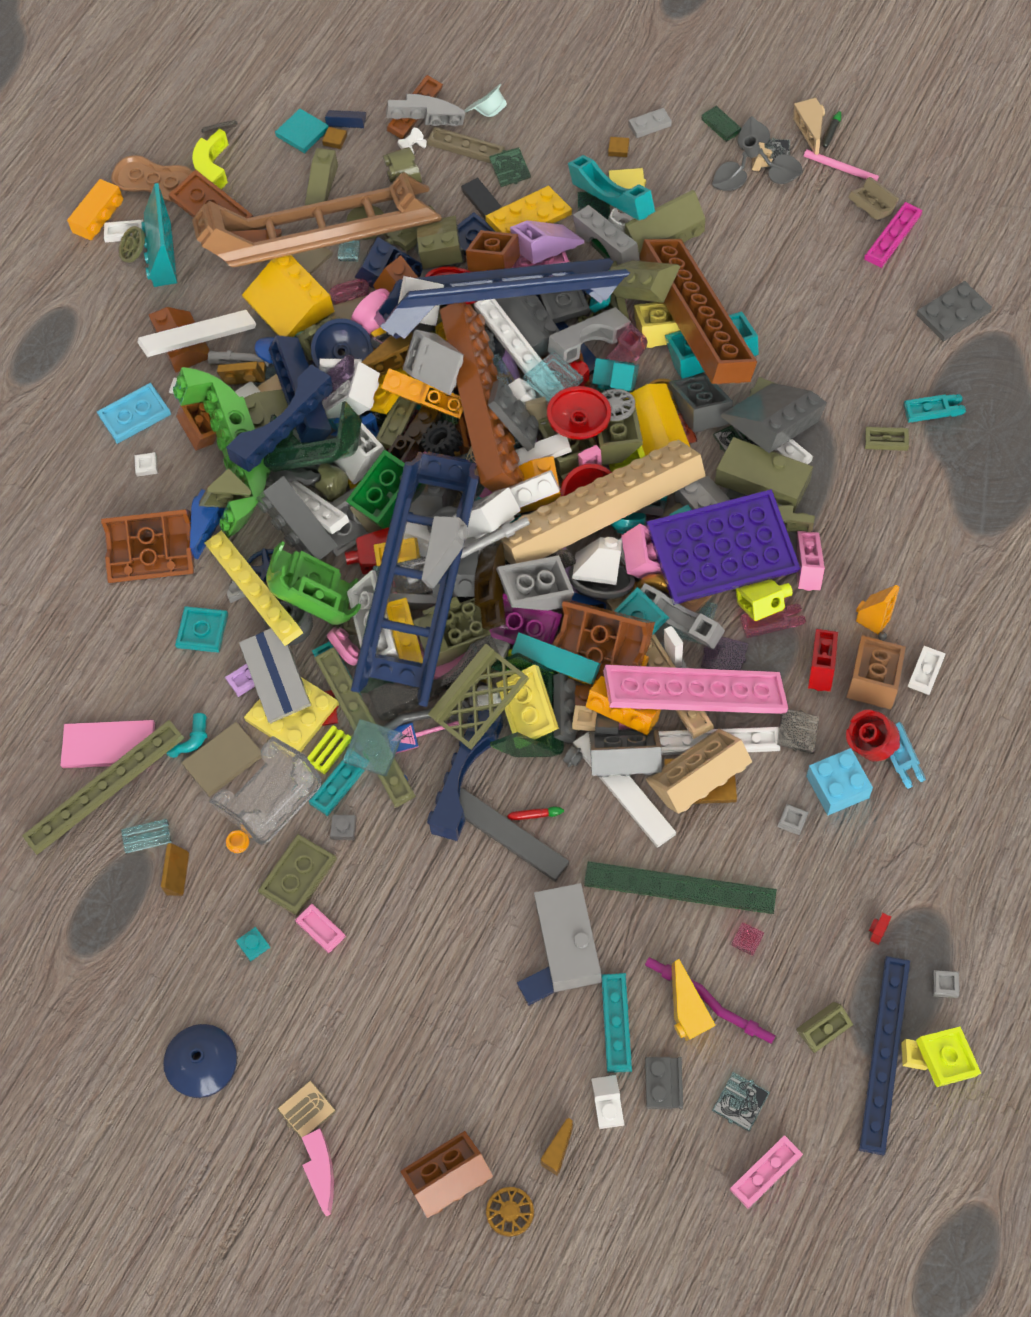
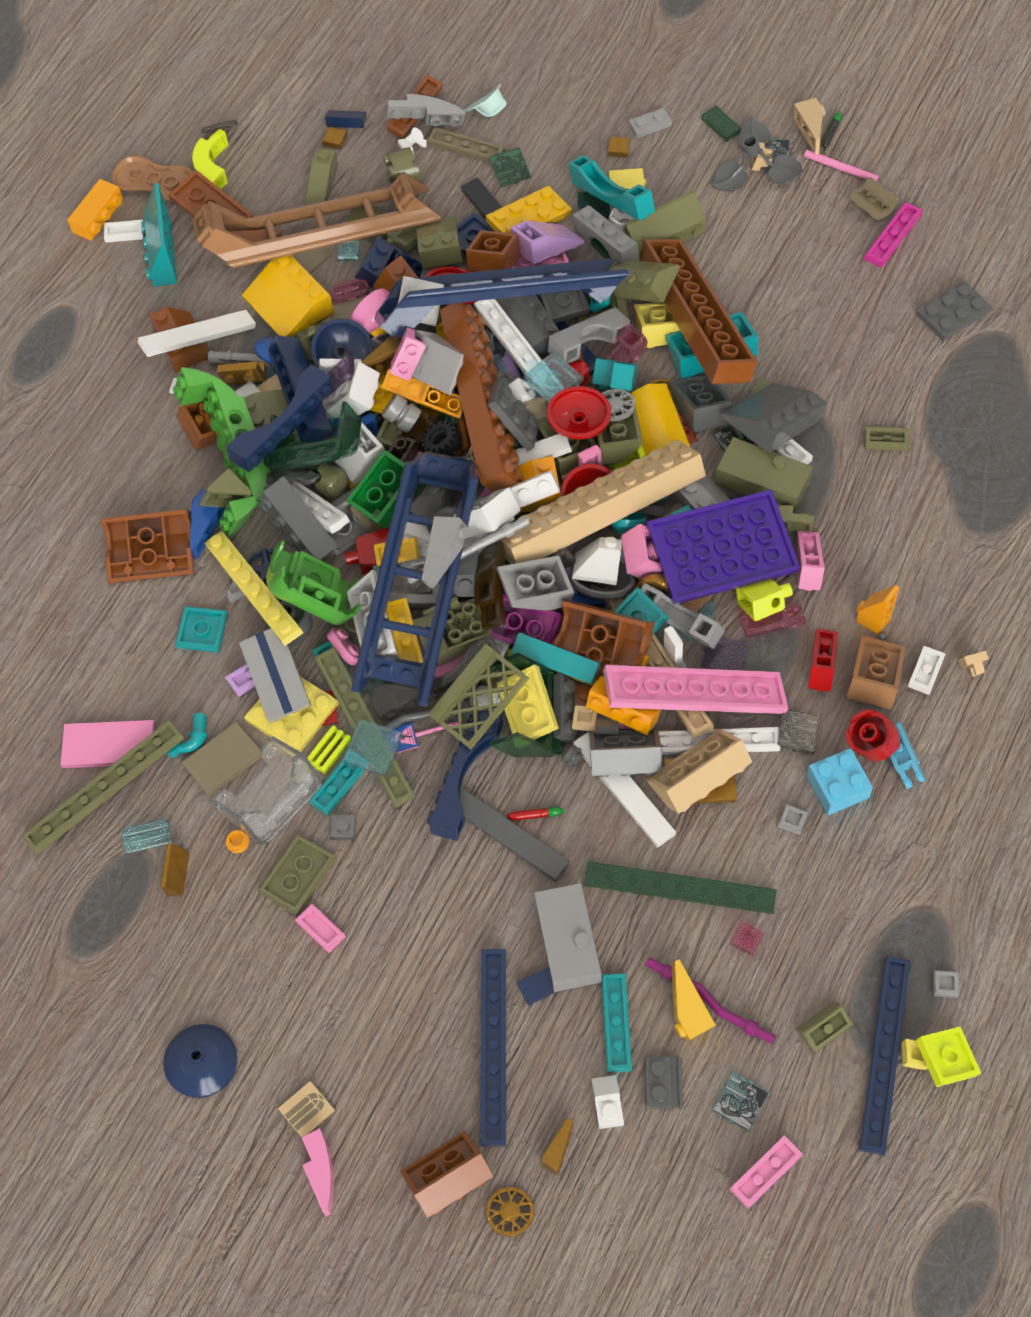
(133, 244): olive wheel -> none
(133, 413): medium azure tile -> none
(146, 464): white tile -> none
(253, 944): teal plate -> none
(301, 130): teal tile -> none
(403, 414): none -> light grey wheel
(407, 355): none -> bright pink bracket
(493, 1047): none -> dark blue plate
(879, 927): red plate -> none
(933, 407): teal hinge -> none
(974, 663): none -> tan tile

